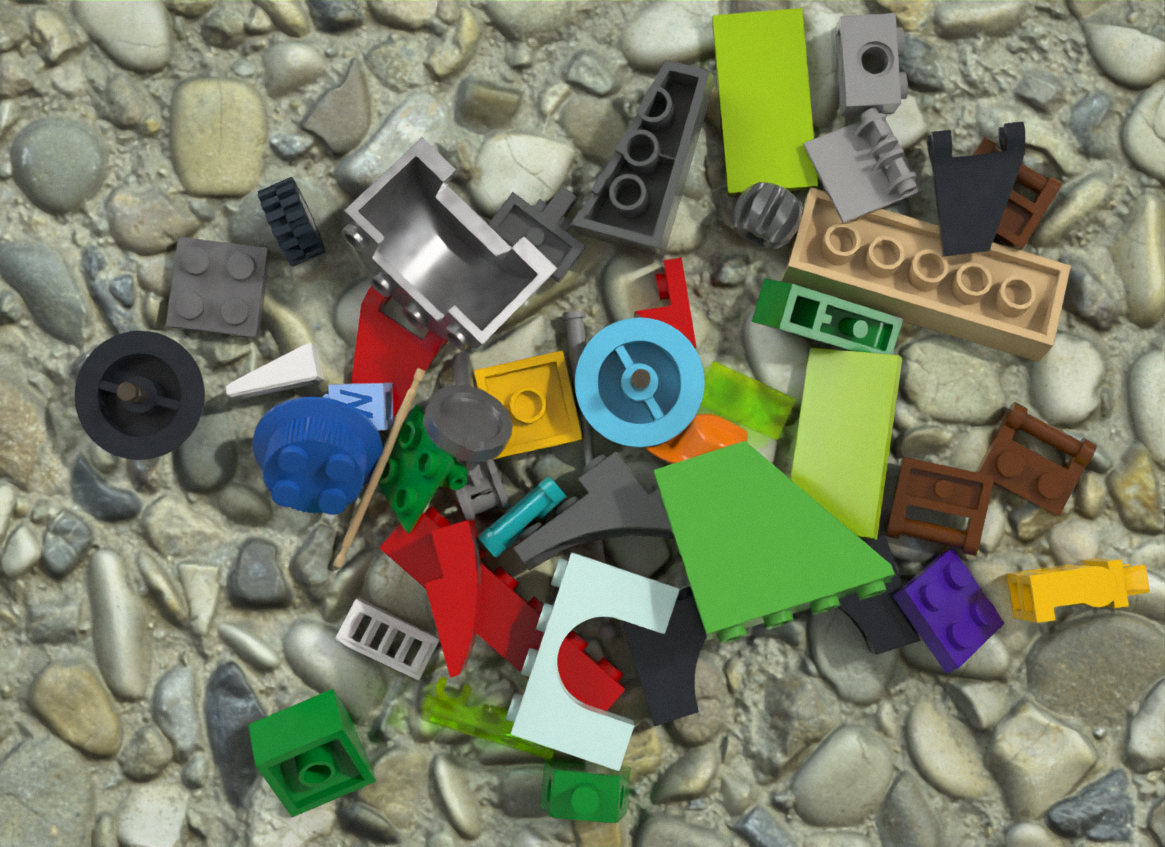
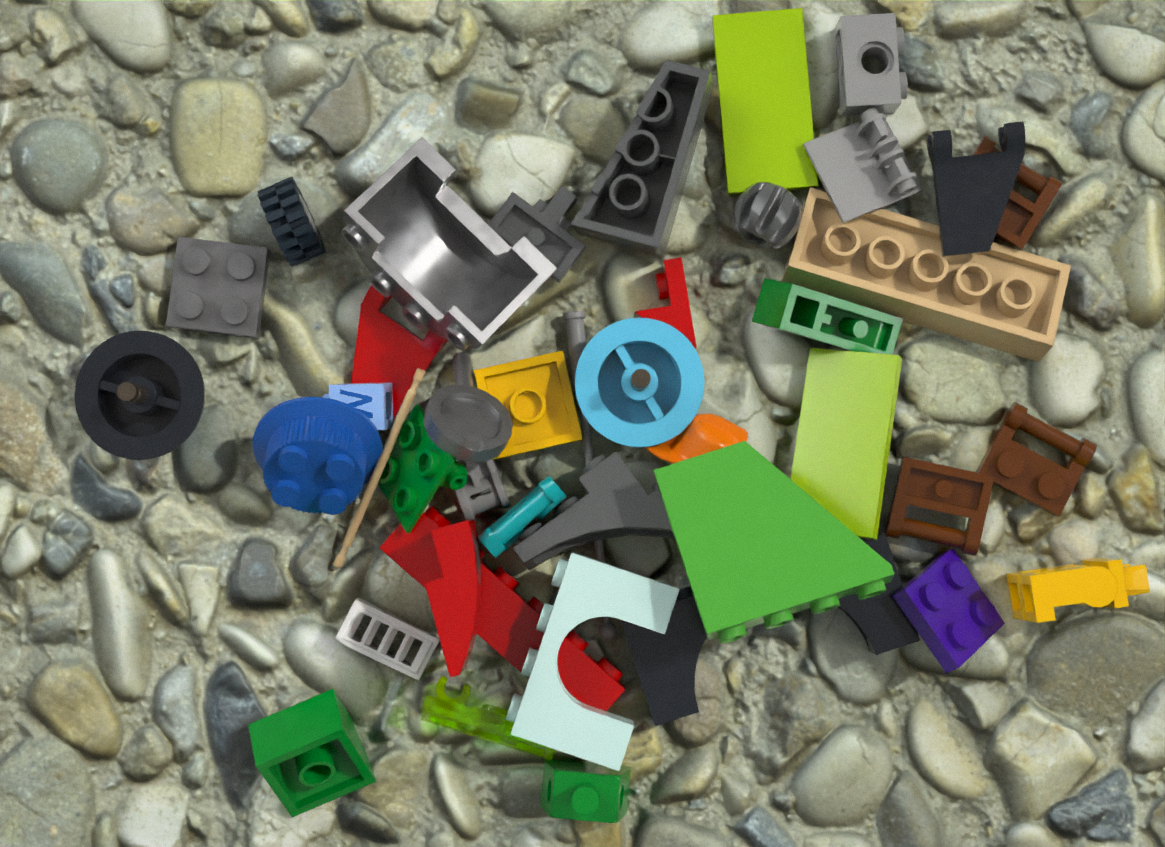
(287, 372): white slope -> none
(746, 401): clear neon green plate -> none

